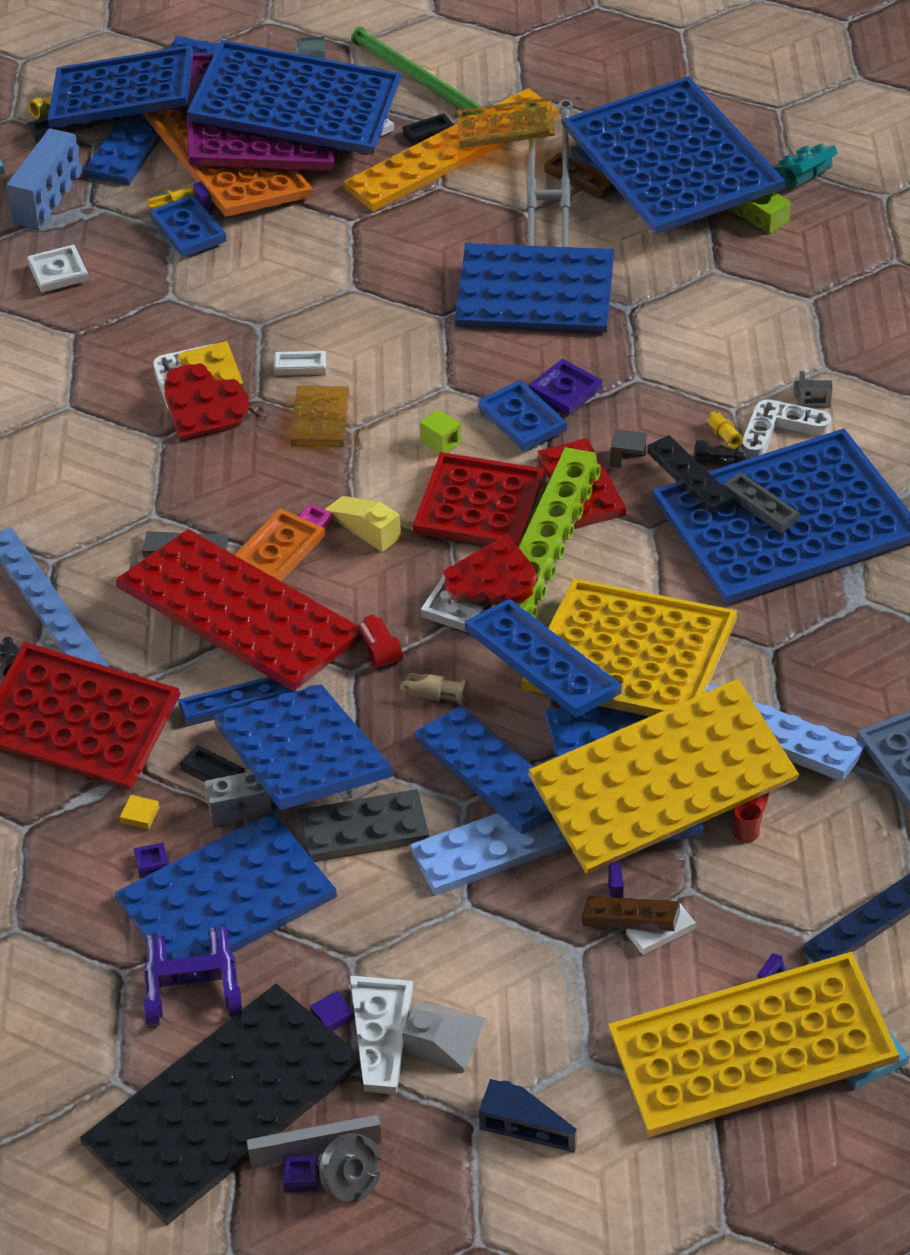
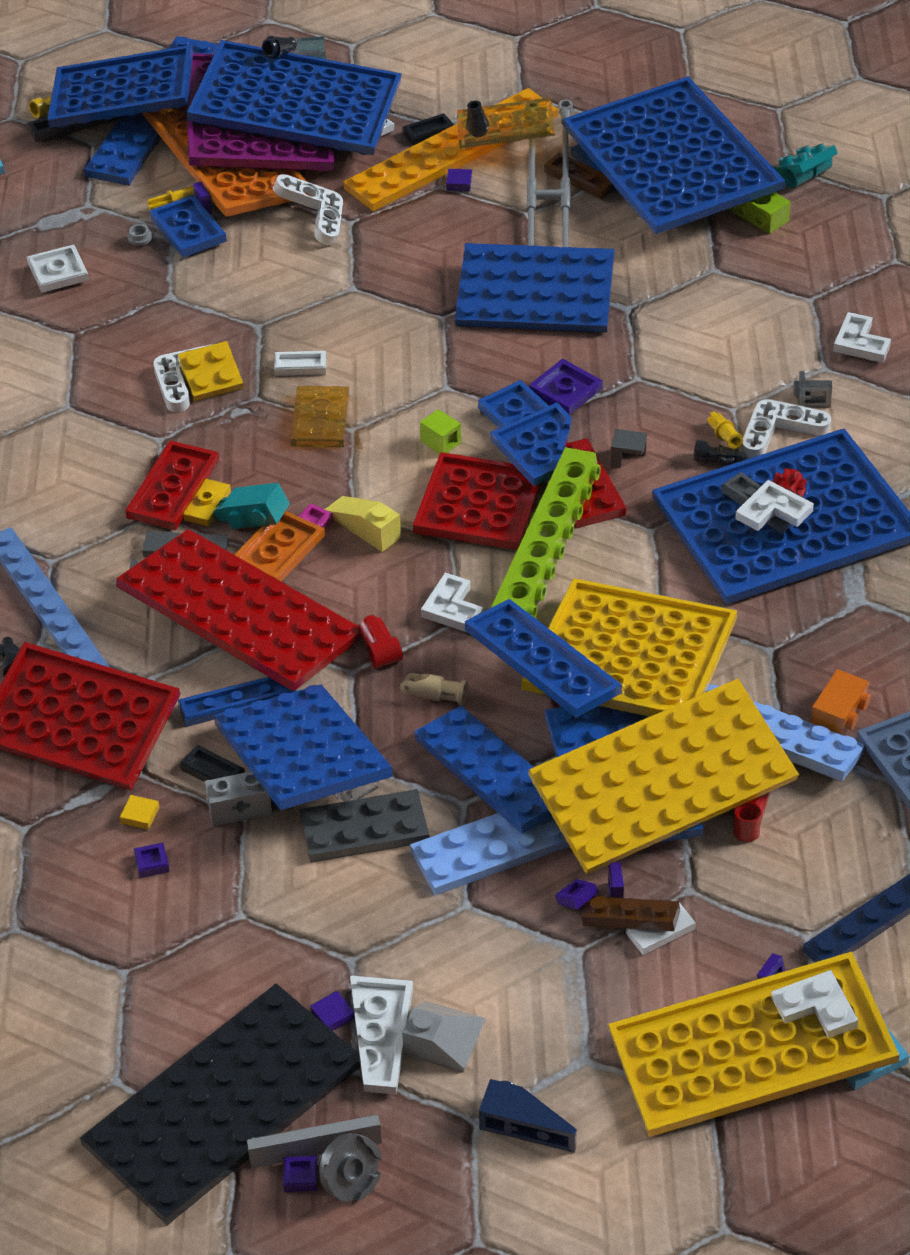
(44, 178): medium blue brick -> none
(139, 235): none -> light grey plate
(163, 972): dark purple connector -> none
(171, 485): none -> red plate
(201, 403): red plate -> none
(205, 501): none -> yellow plate
(240, 881): blue plate -> none
(253, 506): none -> teal brick
(276, 46): none -> black cone
(293, 190): none -> white beam
(360, 37): bright green axle -> none
(459, 180): none -> dark purple tile
(477, 122): none -> black cone
(492, 574): red plate -> none
(535, 442): none -> blue plate
(576, 894): none -> dark purple tile
(690, 475): black plate -> none
(771, 501): none -> white plate
(792, 481): none -> red gear
(819, 996): none -> white plate
(841, 702): none -> orange brick
(855, 340): none -> white plate

